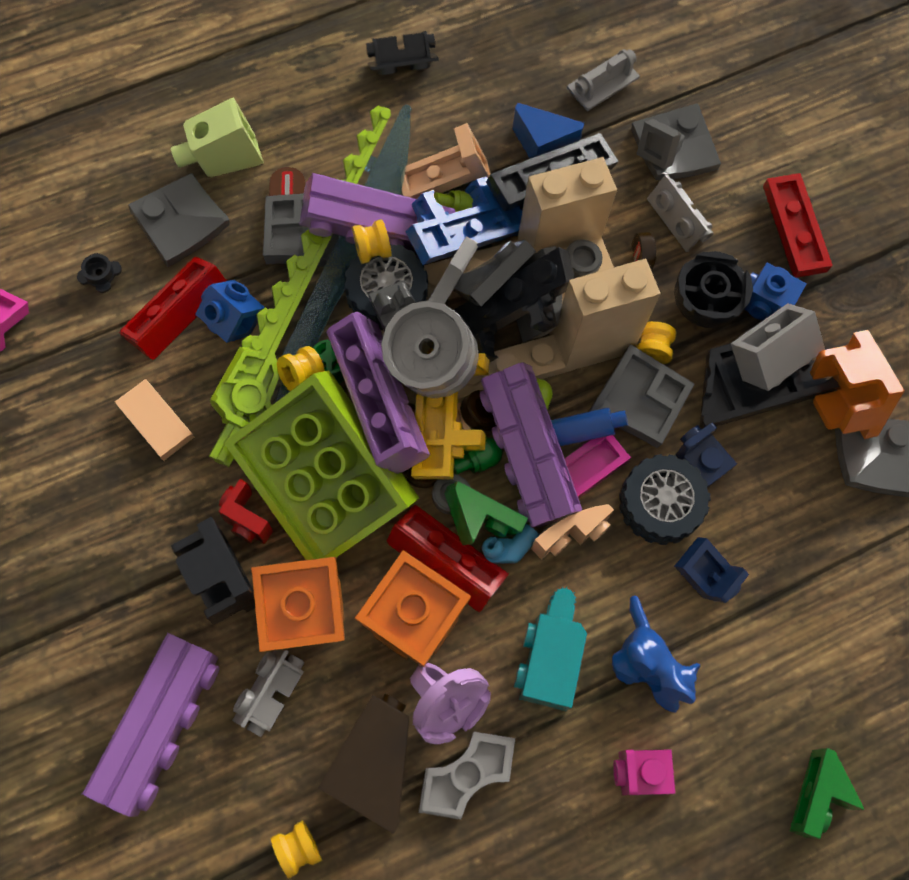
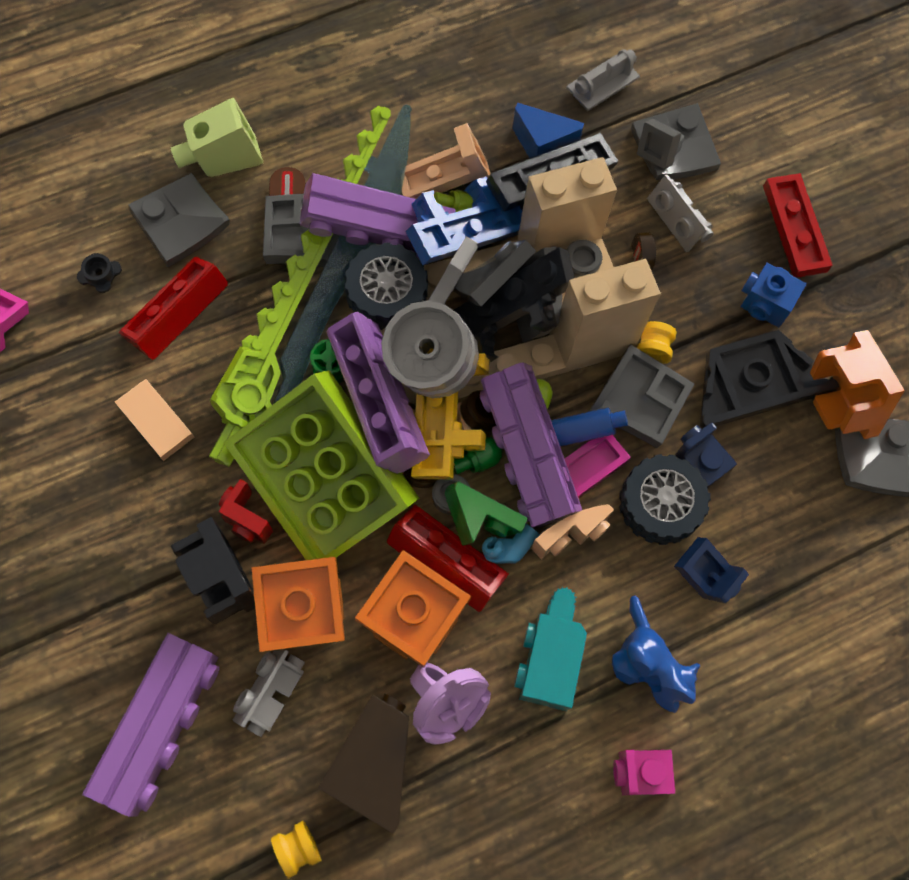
(229, 310): blue brick -> none
(299, 367): yellow wheel -> none
(371, 241): yellow wheel -> none
(389, 57): black hinge -> none
(390, 300): dark grey tile -> none
(450, 787): light grey tile -> none
(712, 289): black cylinder -> none
(778, 346): light grey brick -> none
(823, 783): green slope -> none

